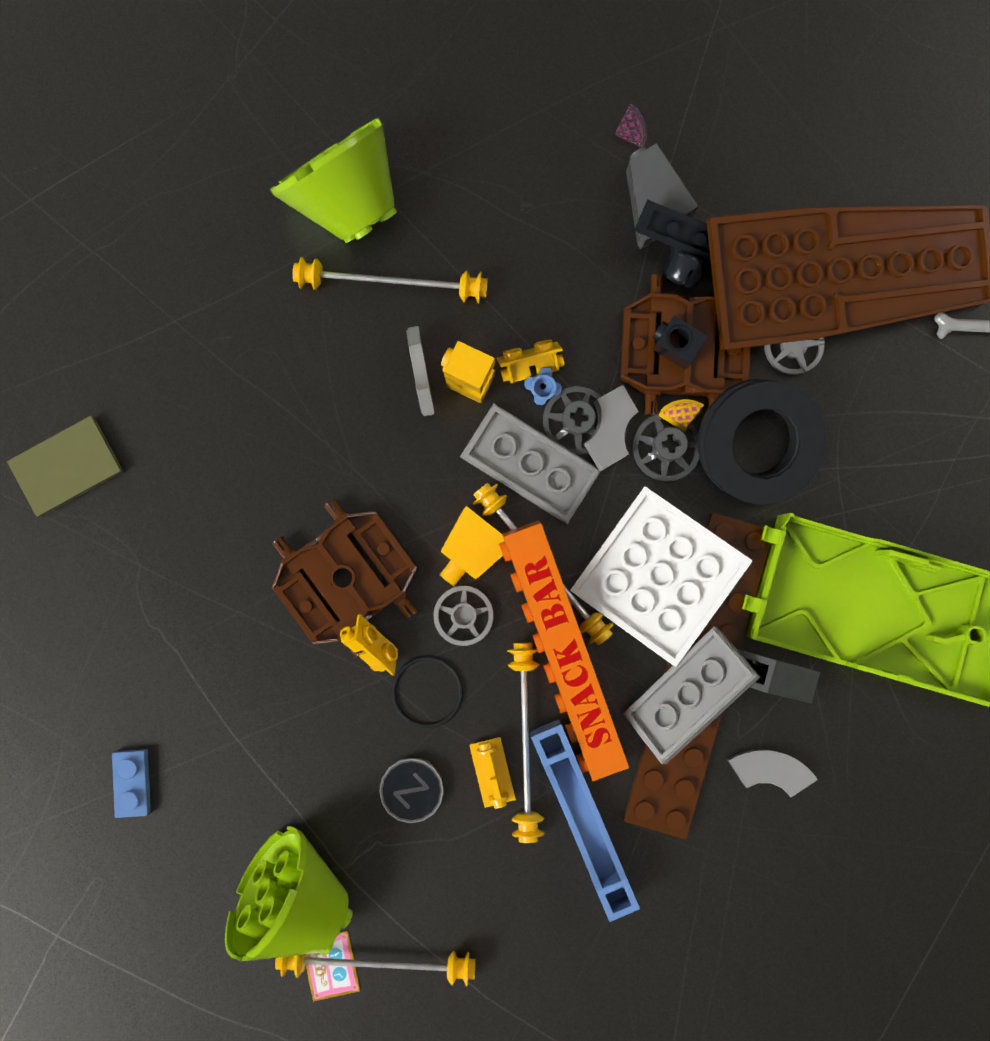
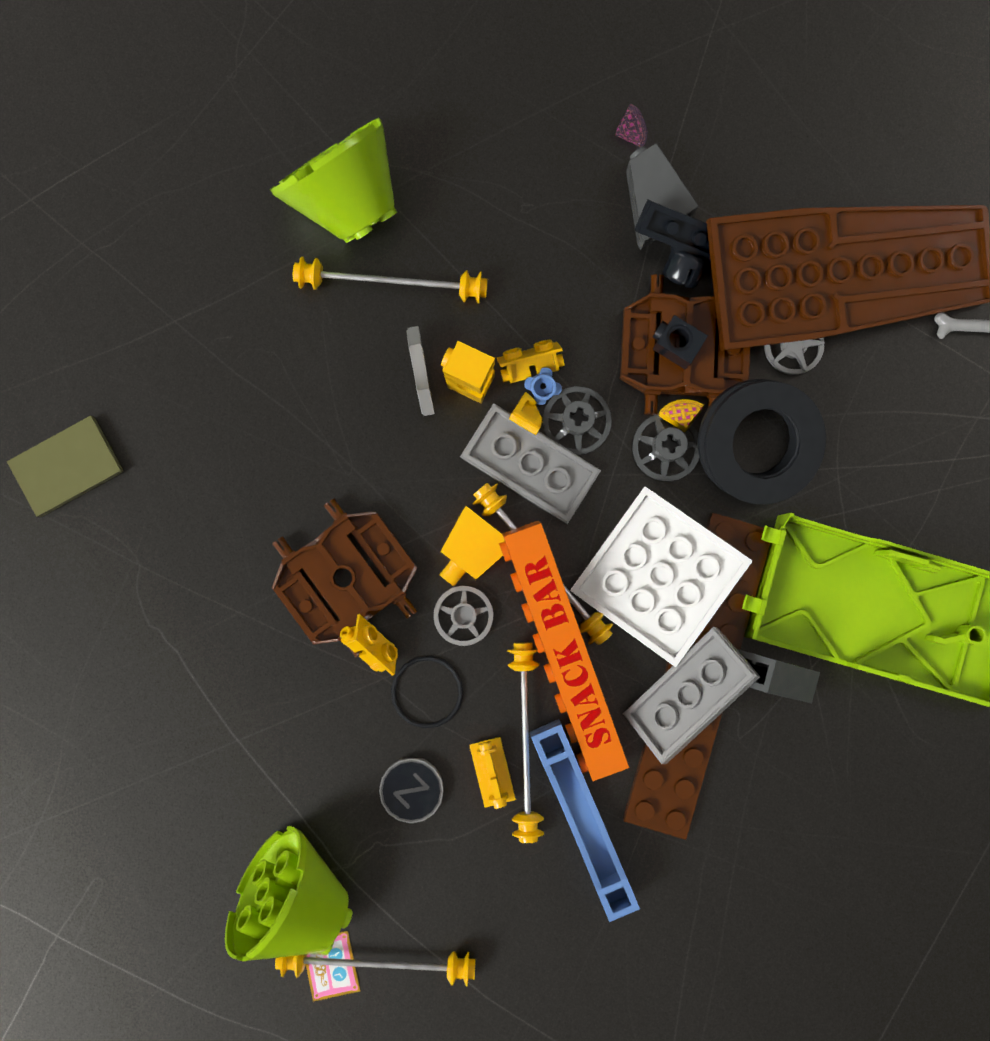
(131, 783): medium blue plate -> none
(527, 414): none -> yellow tile
(608, 440): light grey tile -> none
(771, 767): light grey tile -> none

